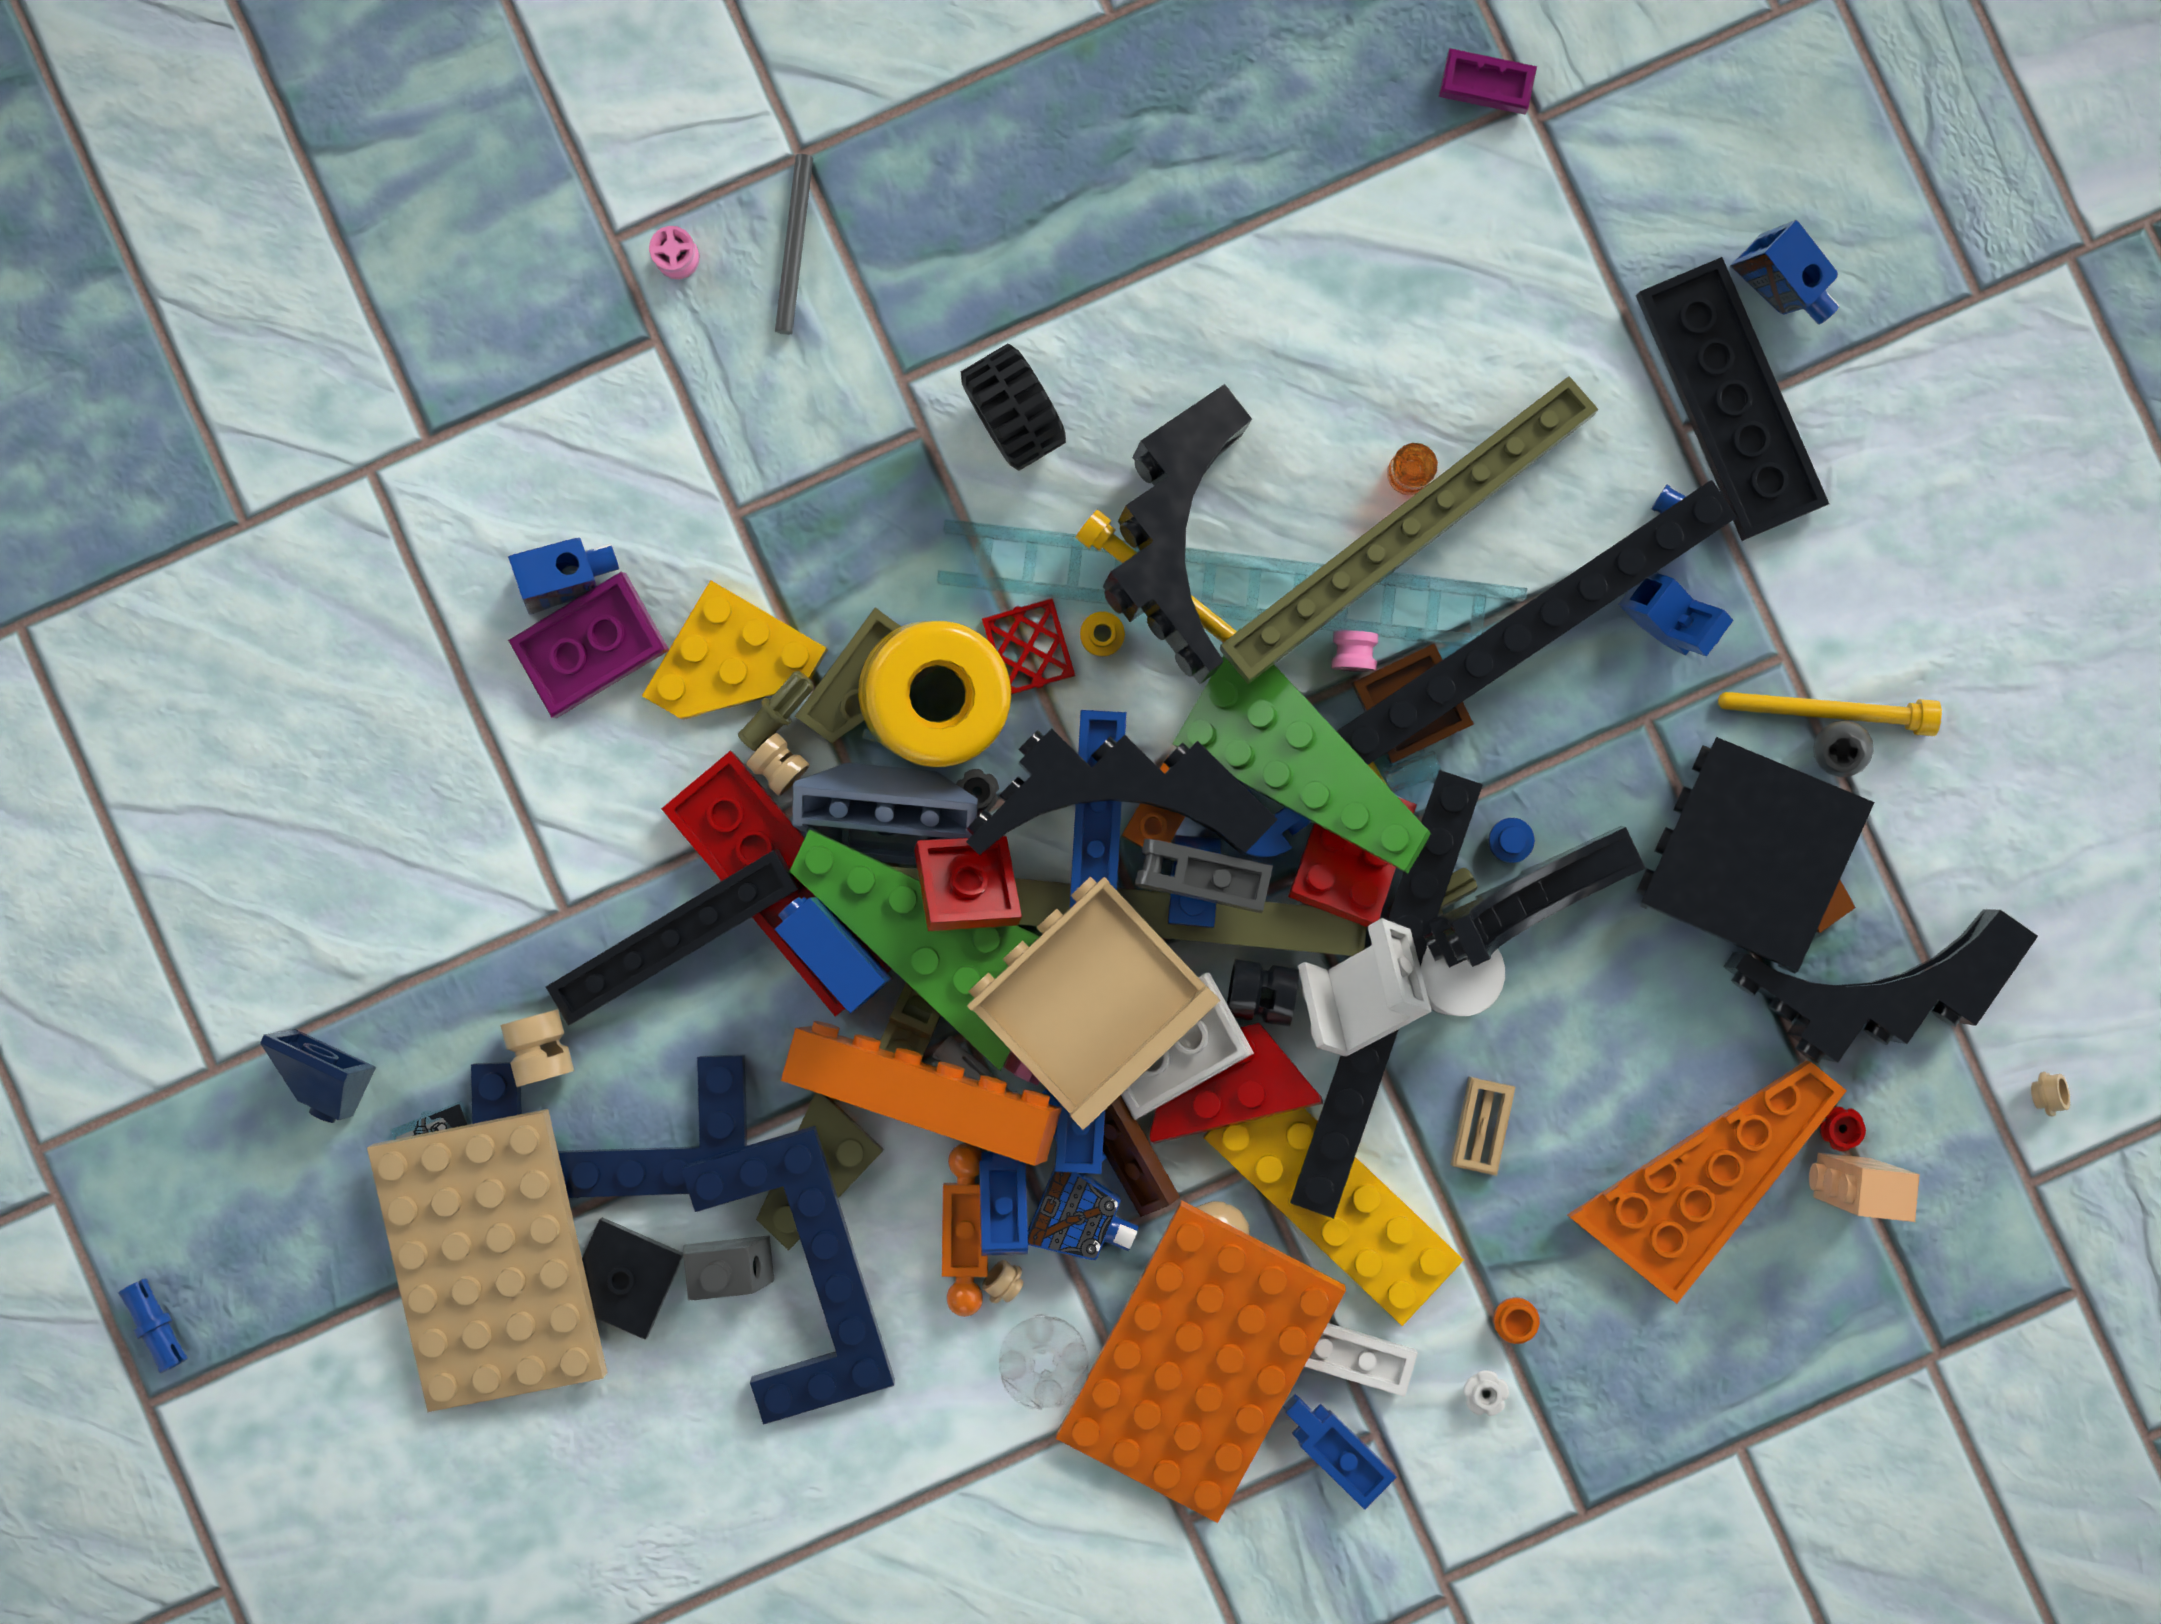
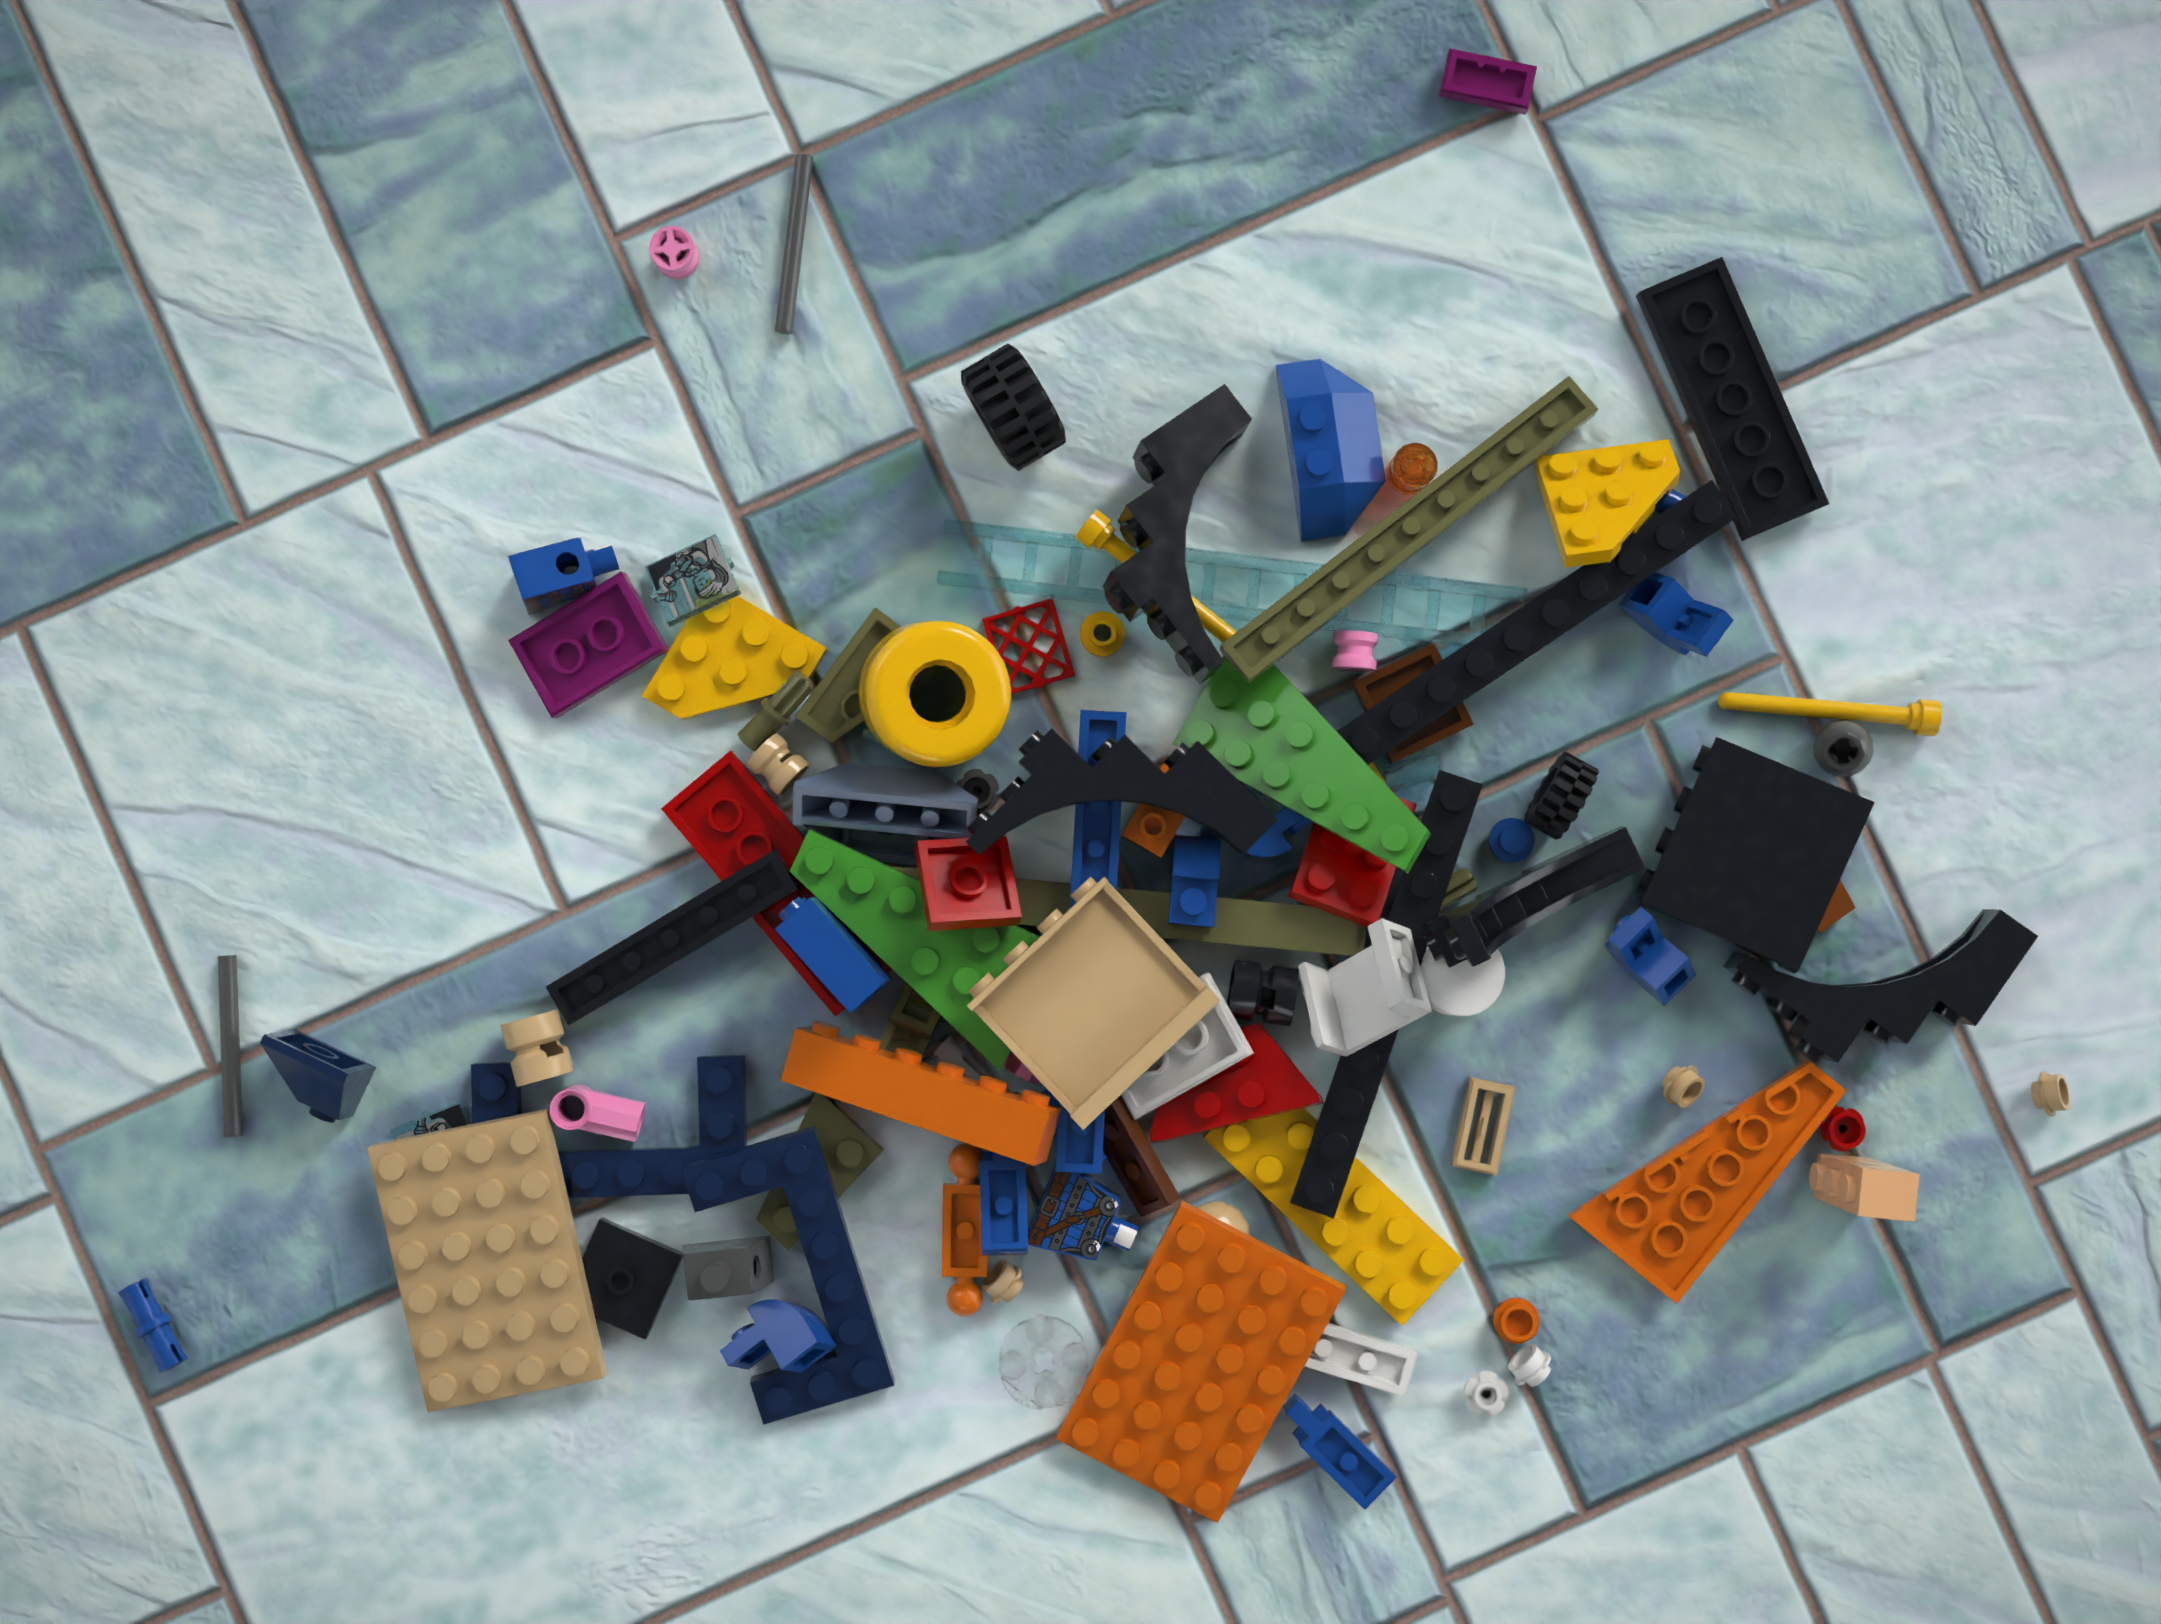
(230, 1046): none -> dark grey bar
(602, 1113): none -> bright pink piece
(692, 580): none -> piece
(785, 1329): none -> blue brick
(1205, 876): dark grey plate -> none
(1329, 446): none -> blue wedge
(1530, 1365): none -> white plate
(1561, 795): none -> black tyre
(1603, 495): none -> yellow plate
(1649, 956): none -> blue brick
(1682, 1086): none -> tan plate
(1789, 271): blue torso -> none

